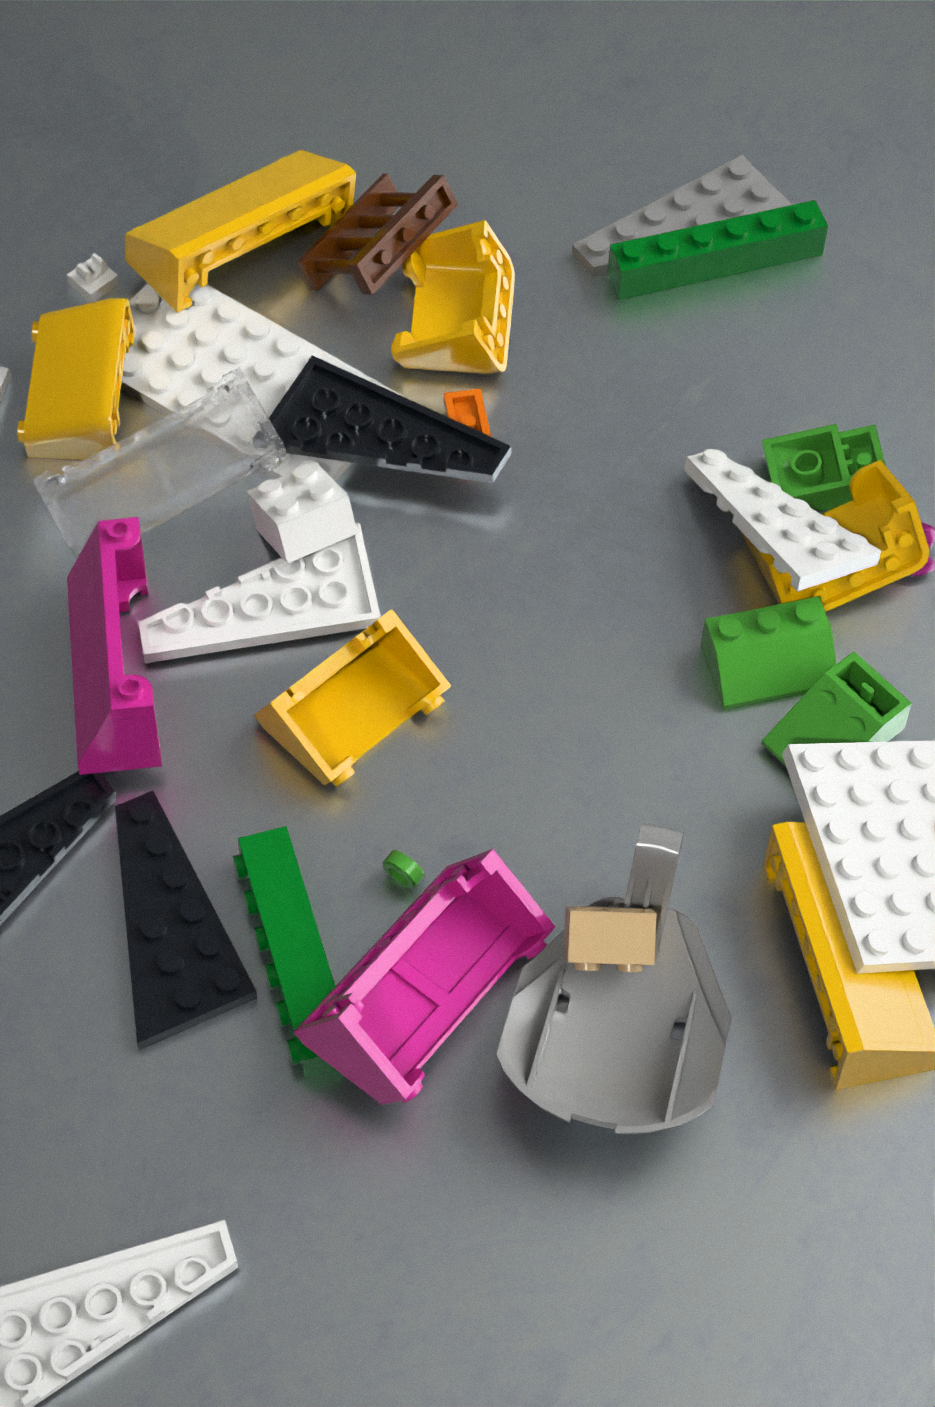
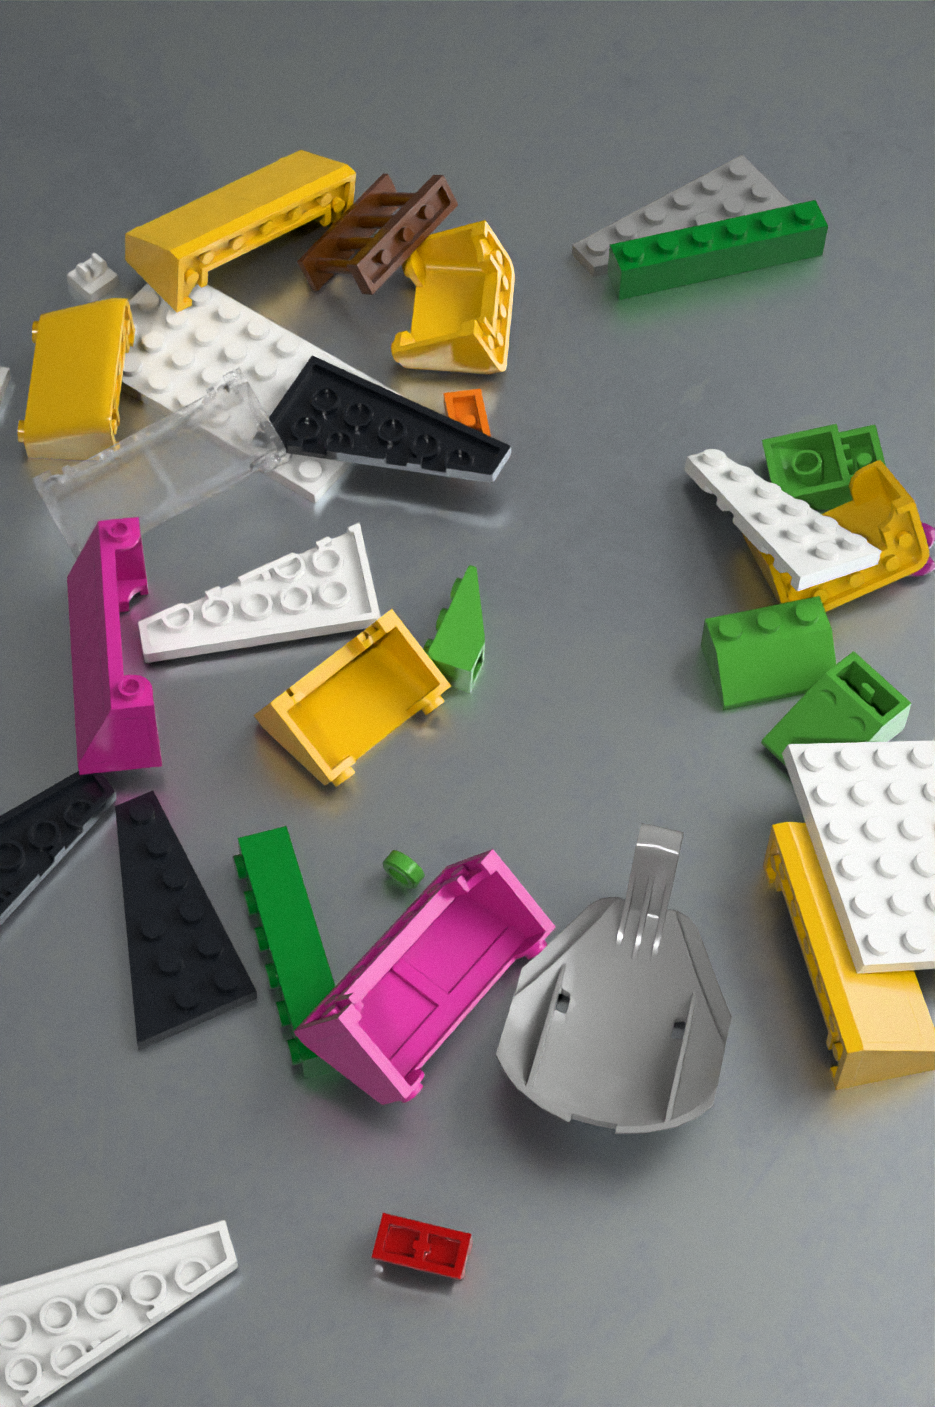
(301, 512): white brick -> none
(422, 1246): none -> red hinge
(460, 638): none -> bright green slope
(609, 937): tan brick -> none

